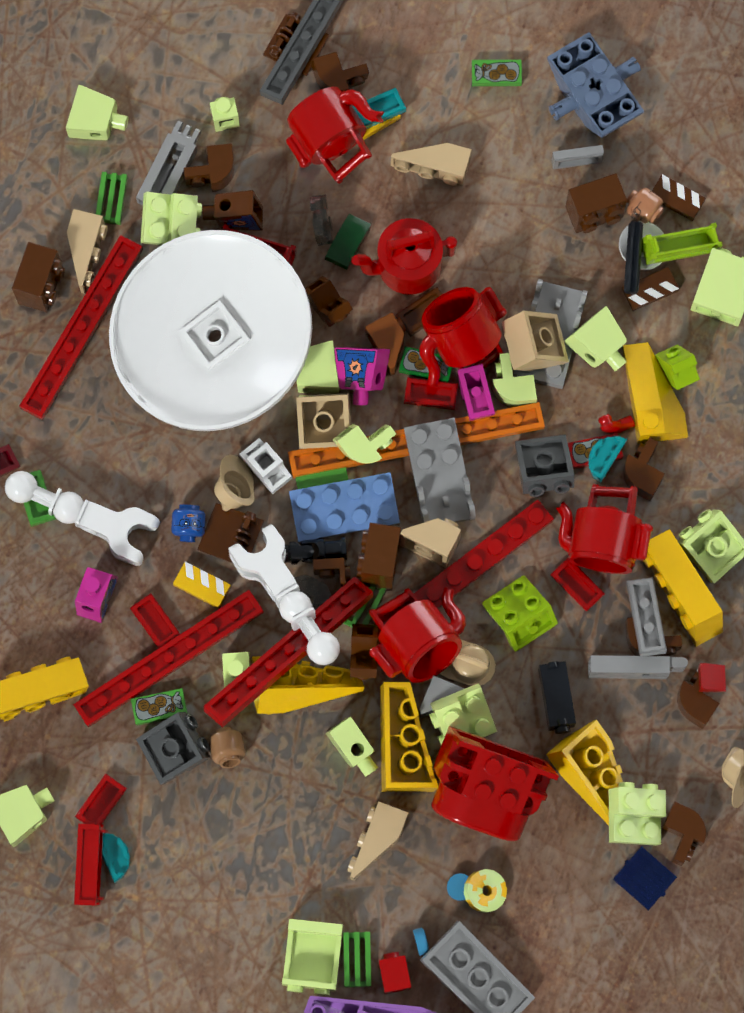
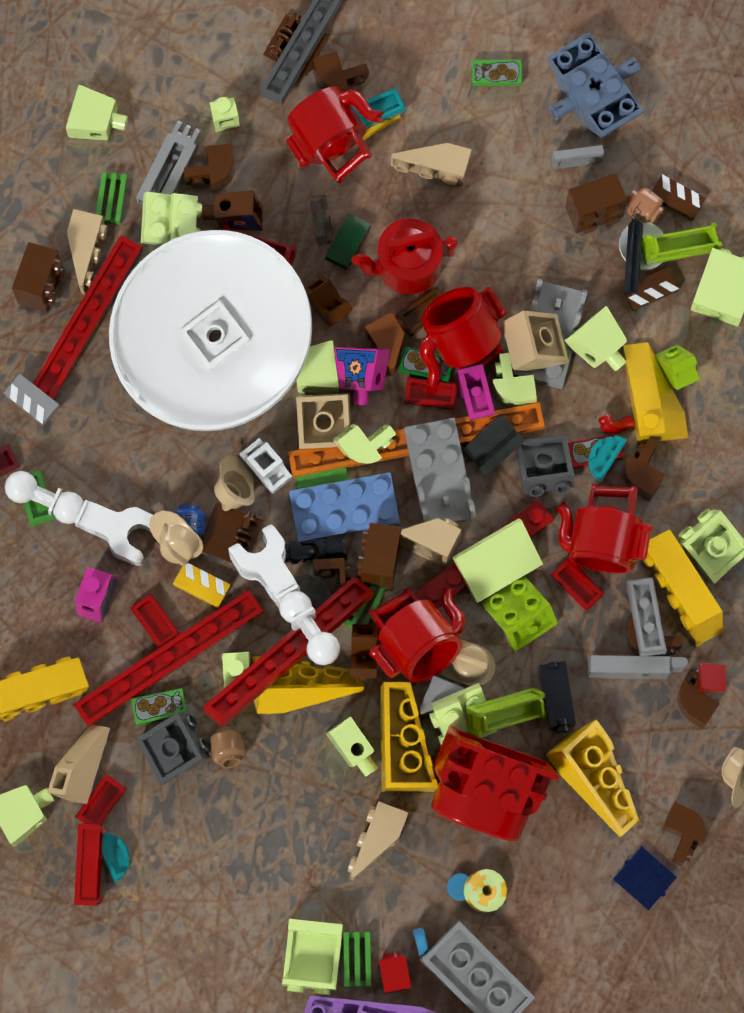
(31, 400): none -> light grey tile
(78, 768): none -> tan slope
(175, 537): none -> tan piece
(493, 444): none -> pearl dark grey panel
(497, 560): none -> yellowish green tile
(505, 711): none -> lime container
(636, 814): yellowish green plate -> none

